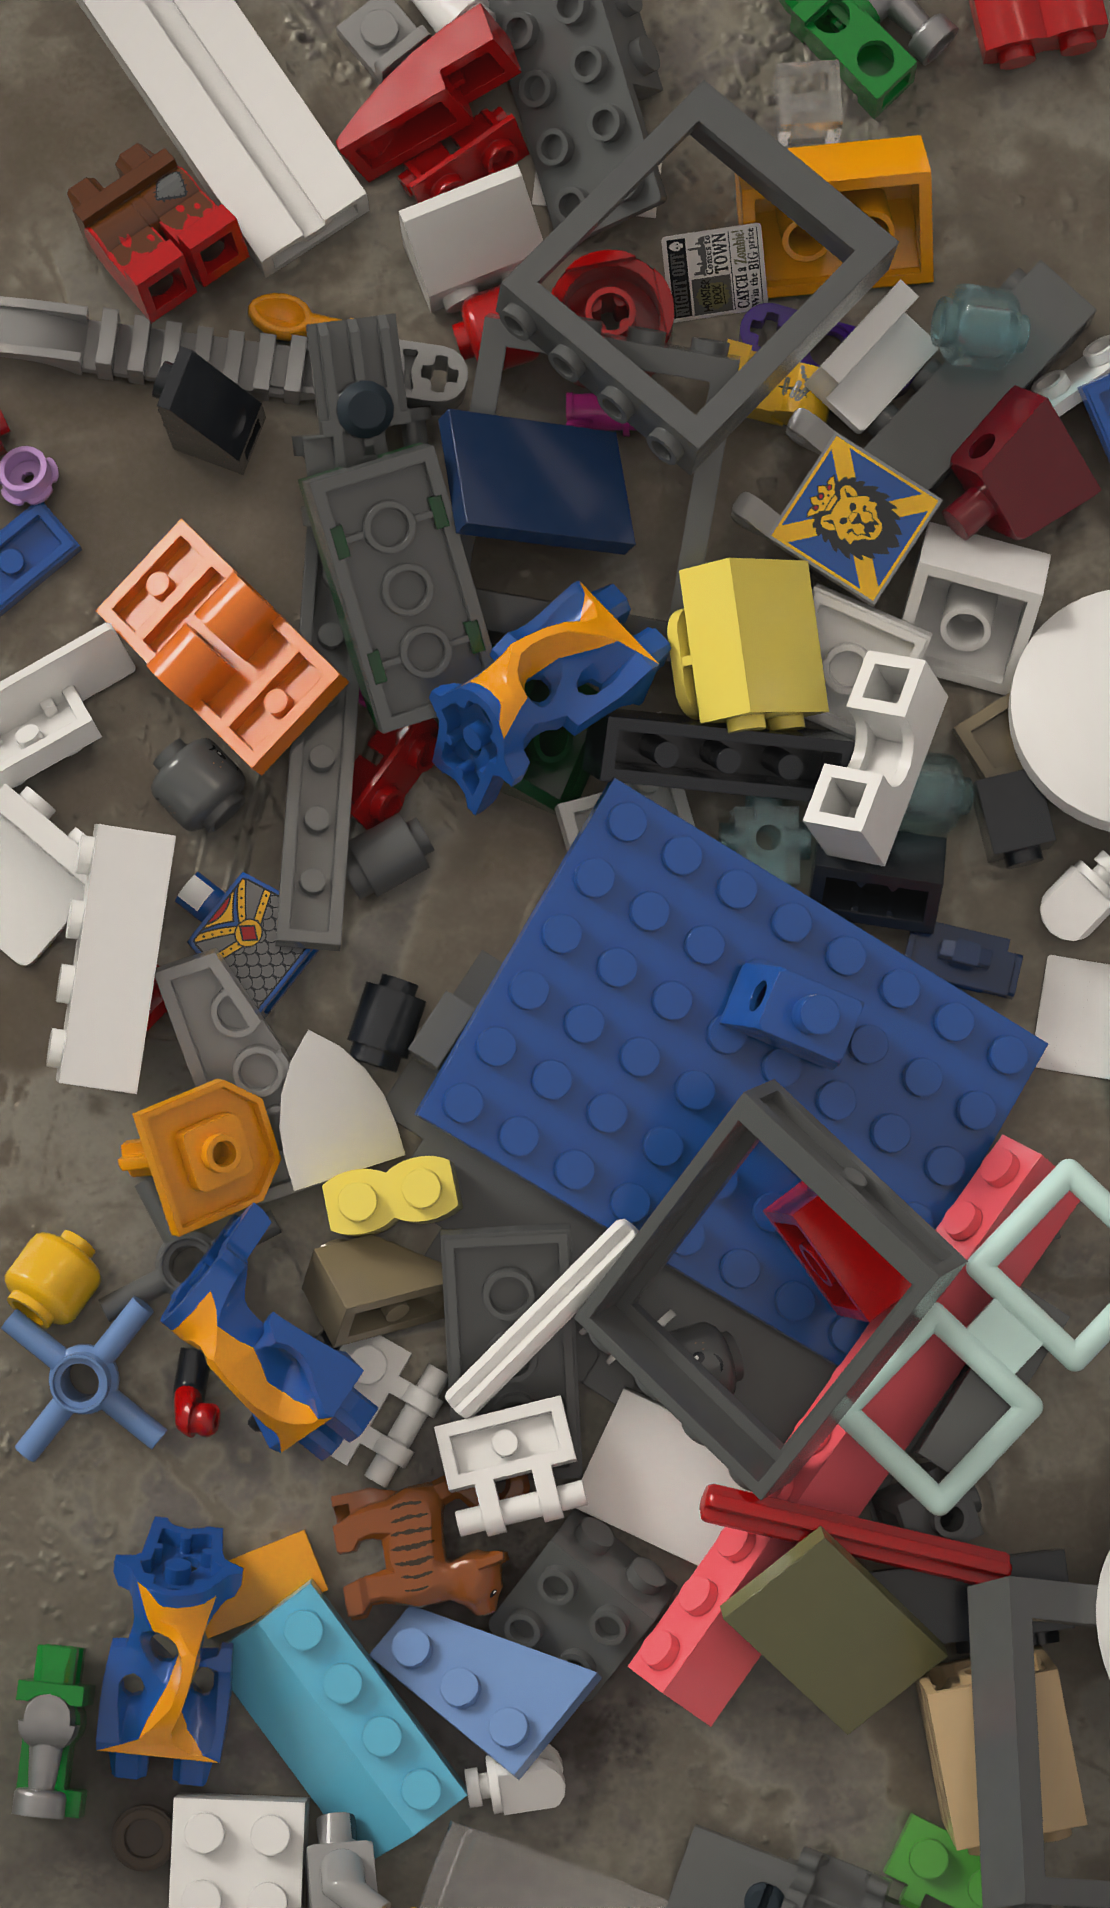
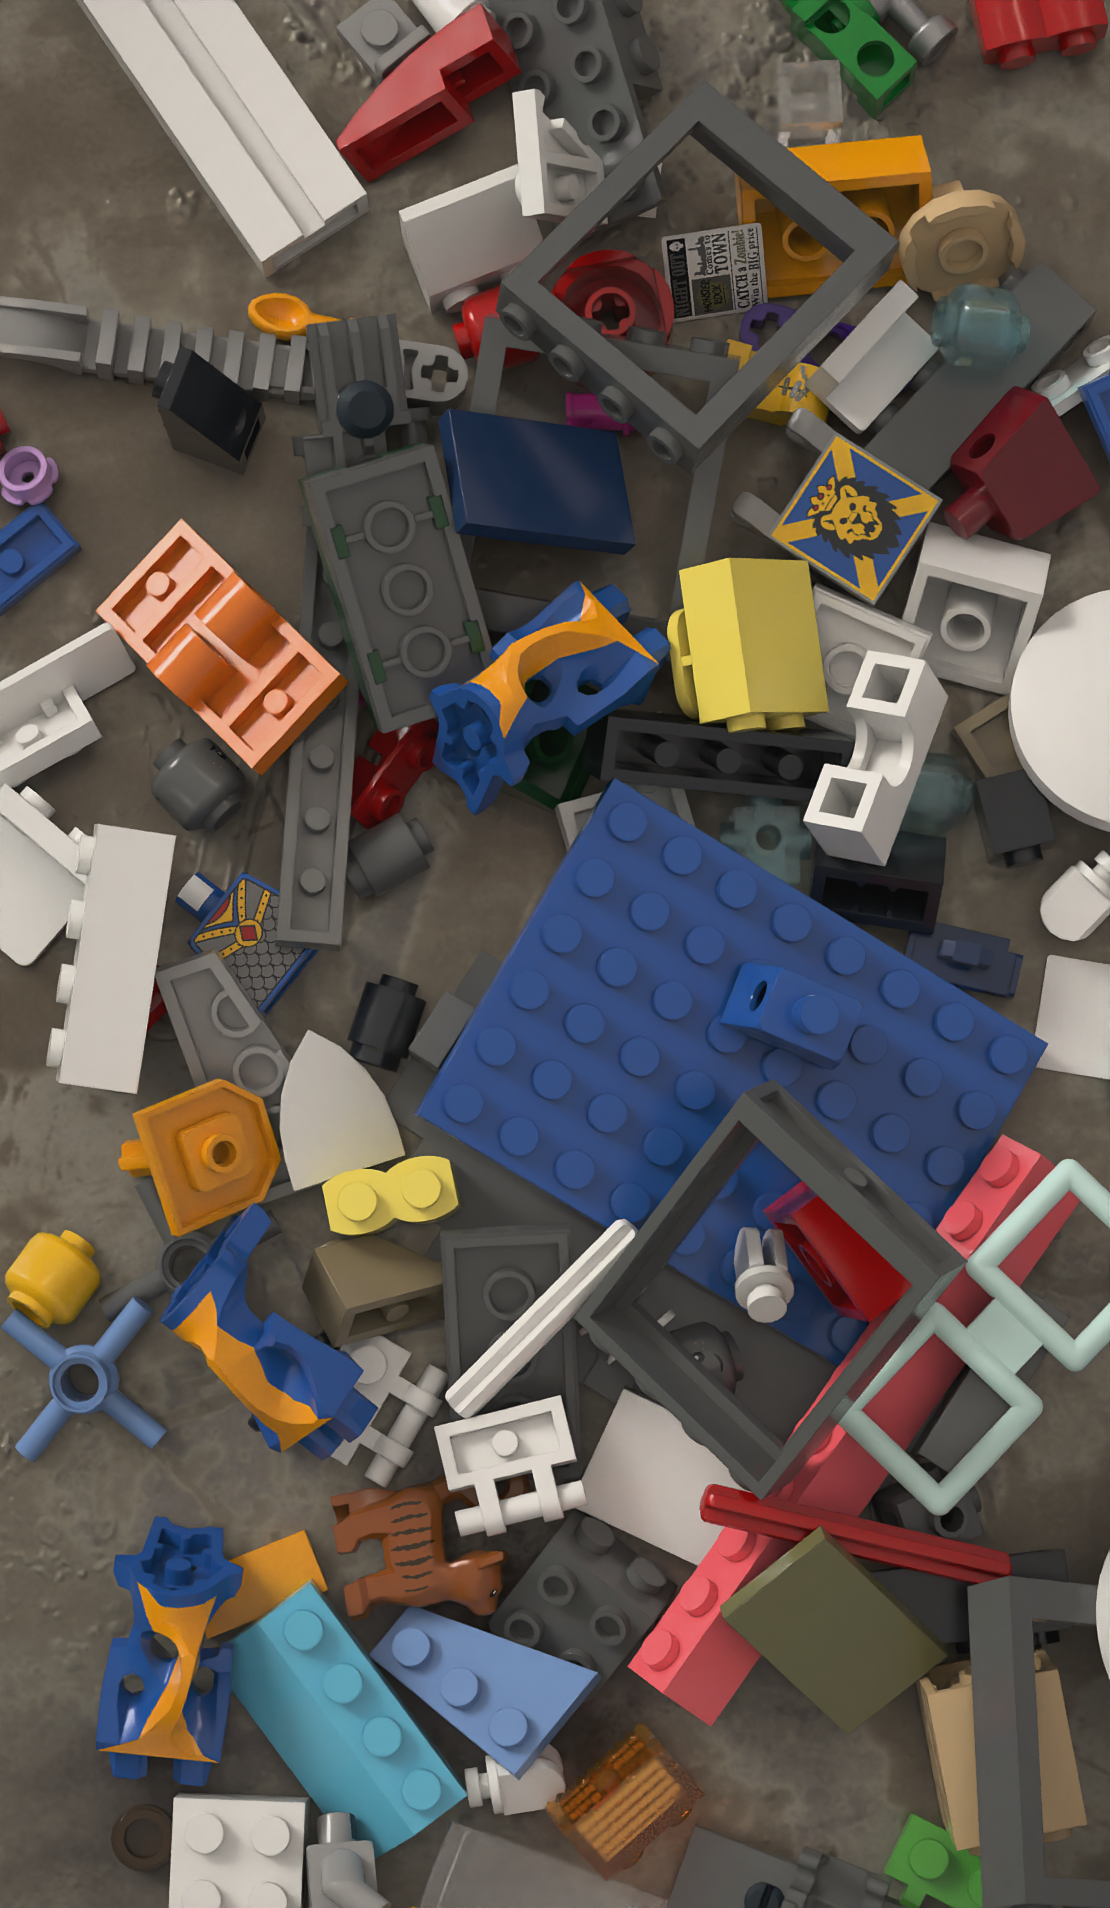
(49, 1734): hips -> none
(155, 227): hips -> none
(189, 1393): arm -> none
(484, 149): red hinge -> none
(552, 162): none -> white wing
(624, 1802): none -> clear orange brick
(762, 1274): none -> white arm
(960, 240): none -> tan tile

